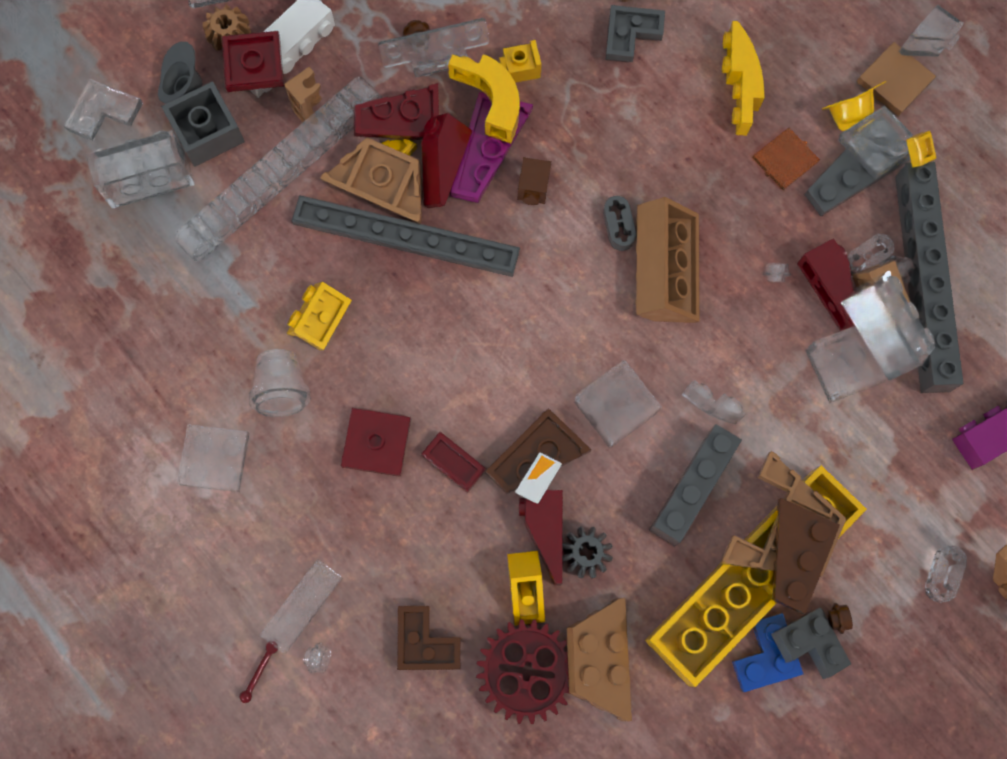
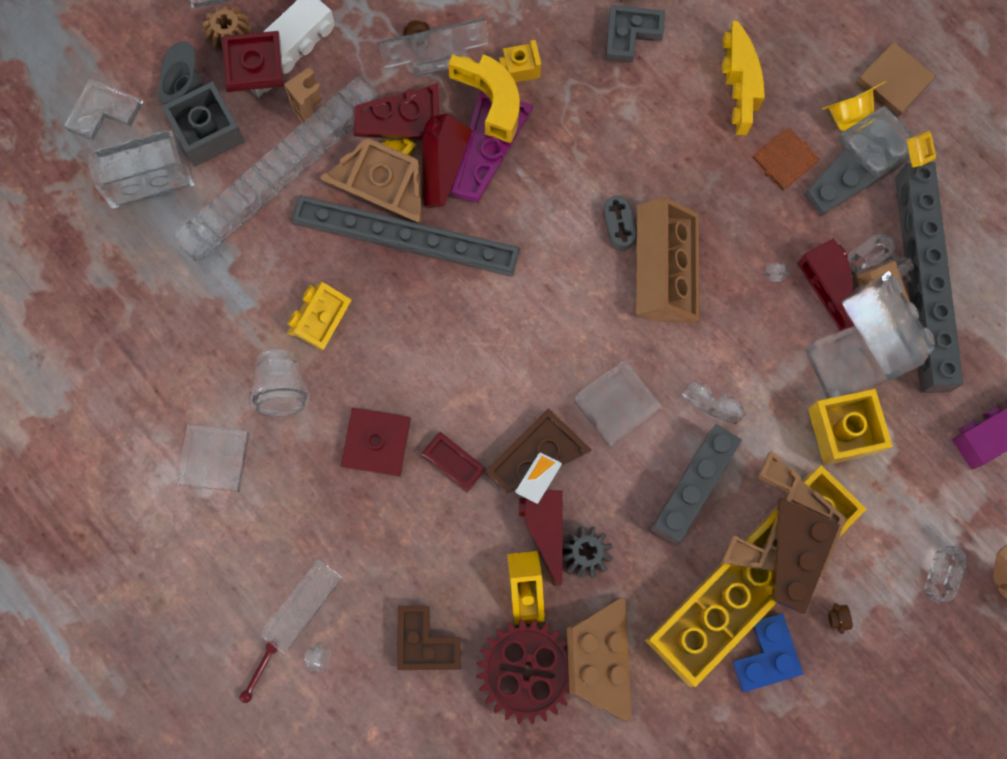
(534, 181): reddish brown brick -> none
(813, 635): dark grey plate -> none
(850, 427): none -> yellow brick
(933, 34): clear slope -> none

